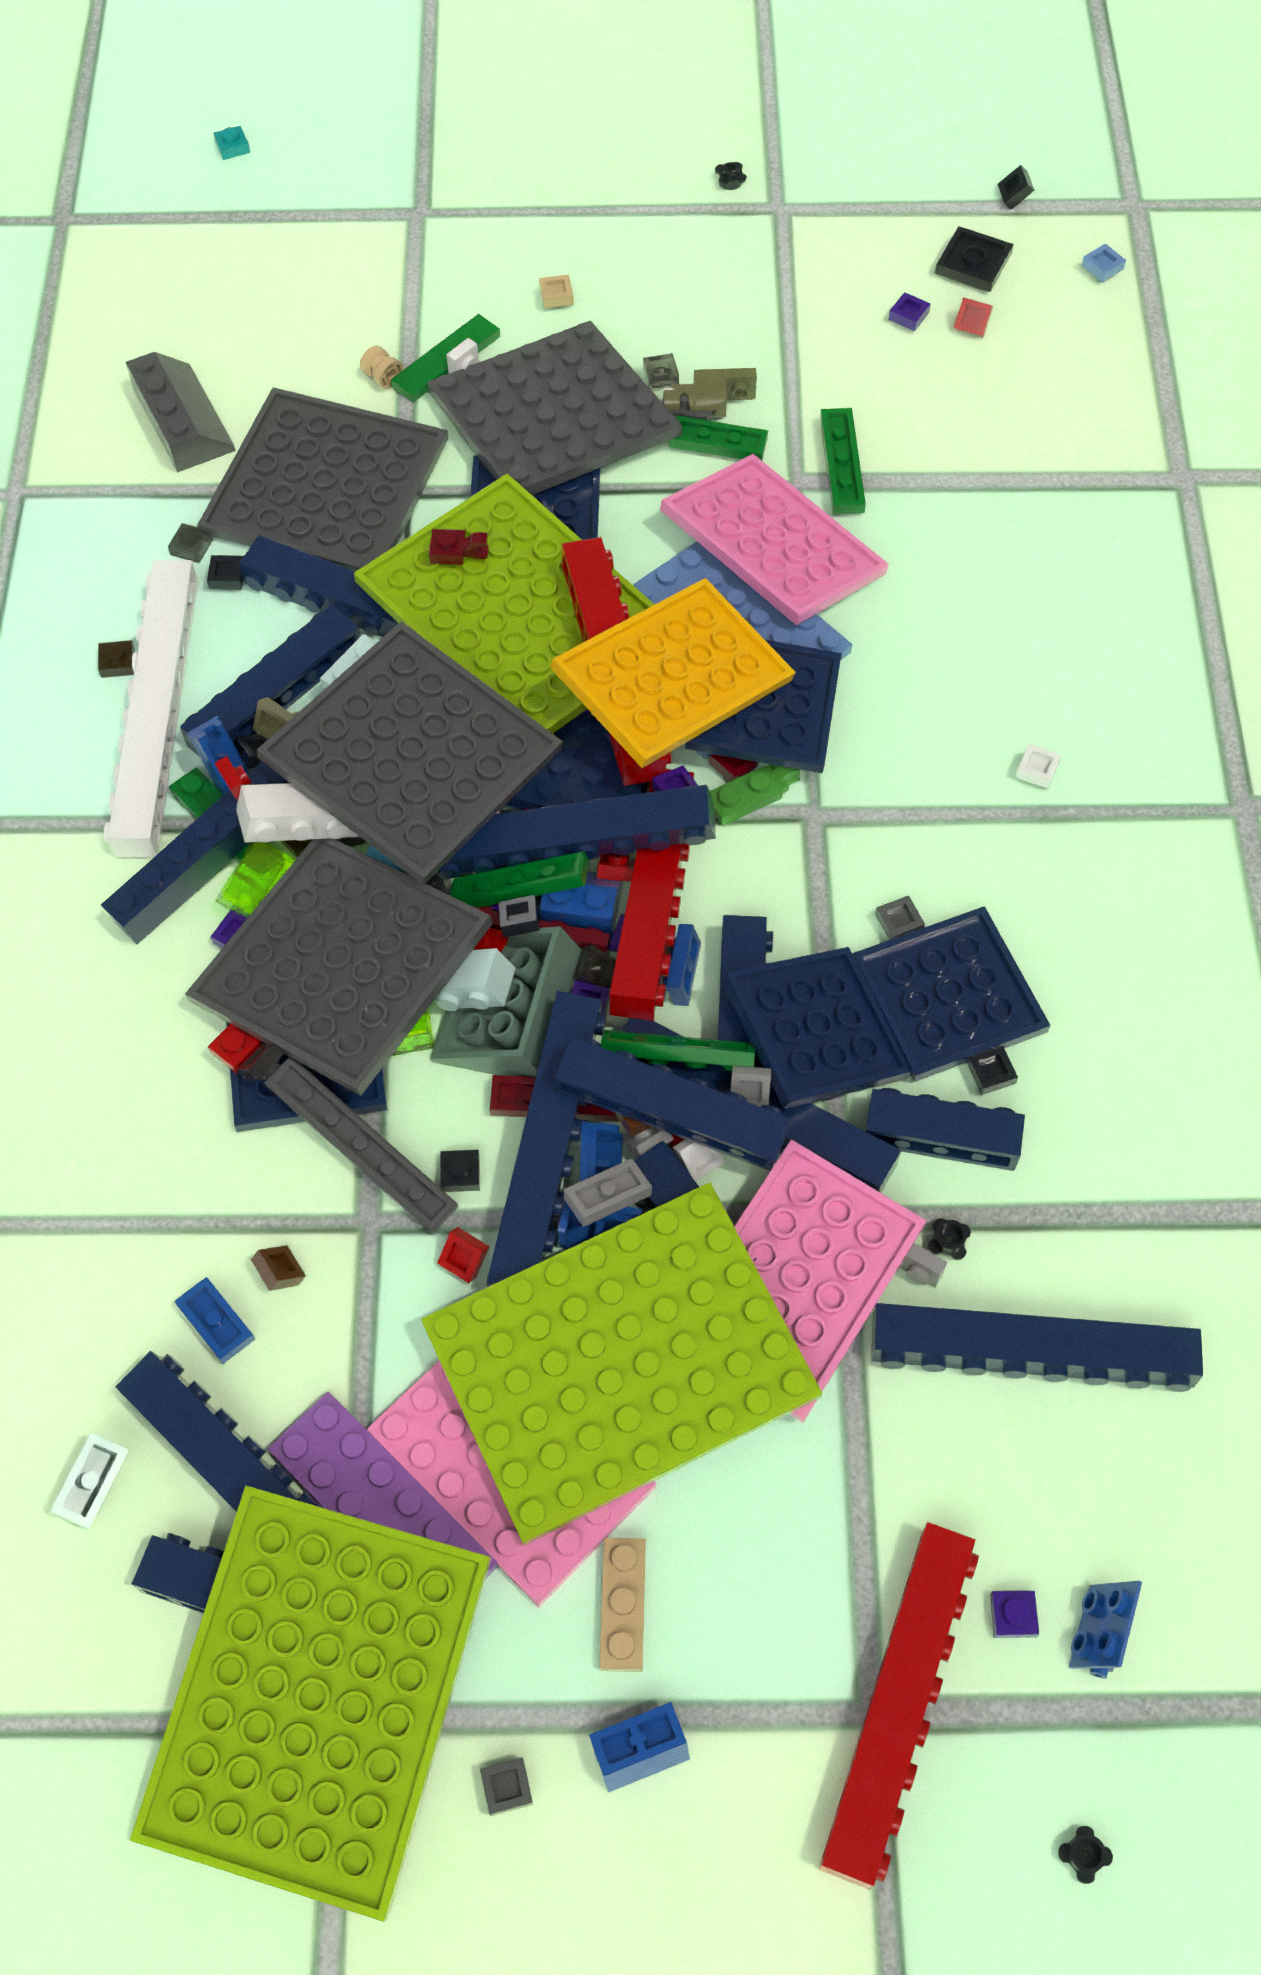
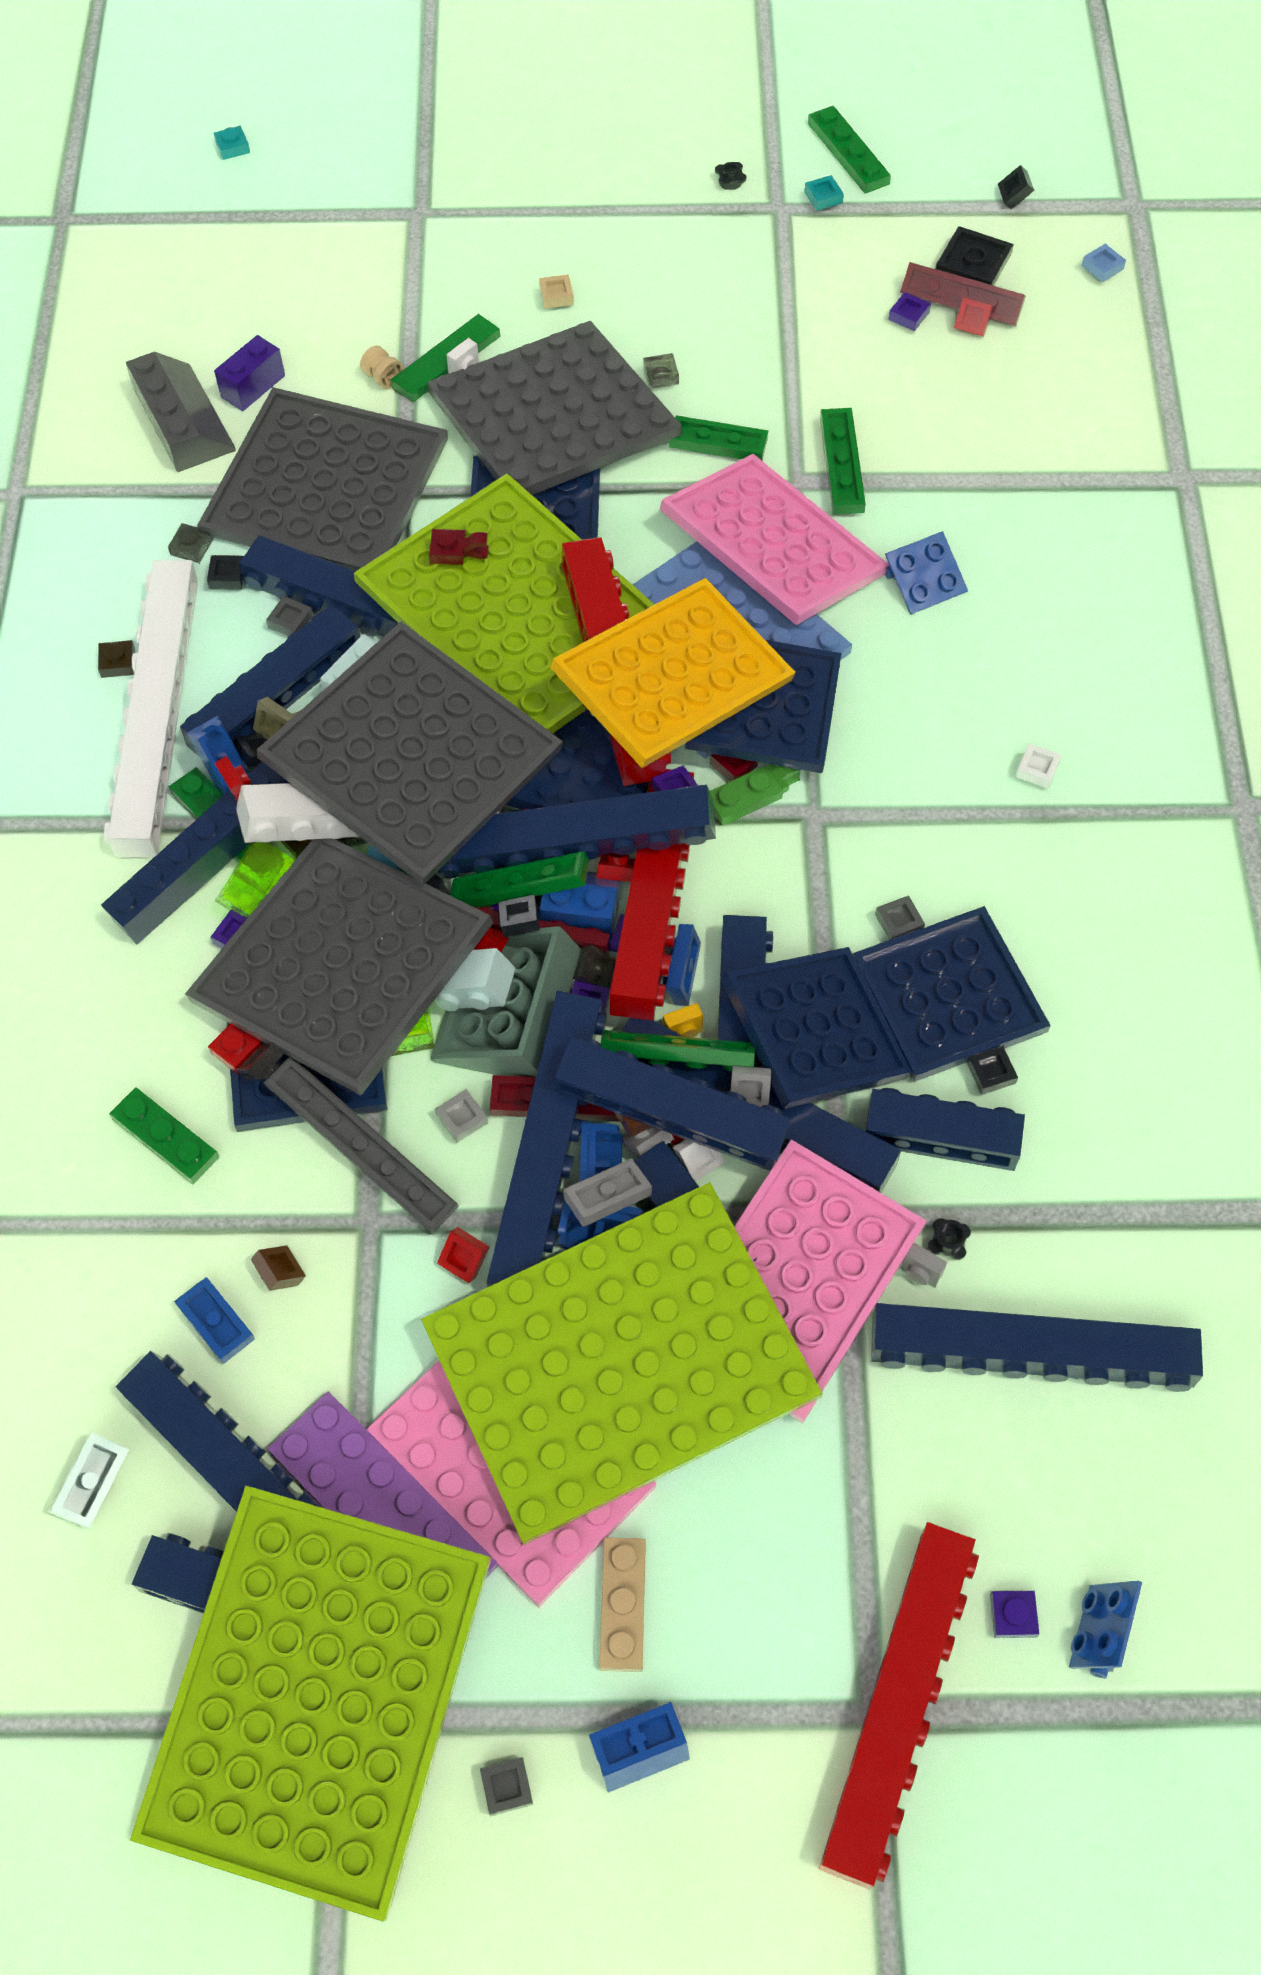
(164, 1135): none -> green plate
(249, 373): none -> dark purple brick
(289, 616): none -> dark grey plate
(460, 1170): black plate -> none
(461, 1116): none -> light grey plate
(685, 1021): none -> yellow plate
(710, 392): olive plate -> none
(823, 192): none -> teal plate
(849, 149): none -> green plate
(925, 572): none -> hinge
(950, 289): none -> dark red plate
(1098, 1854): black plate -> none

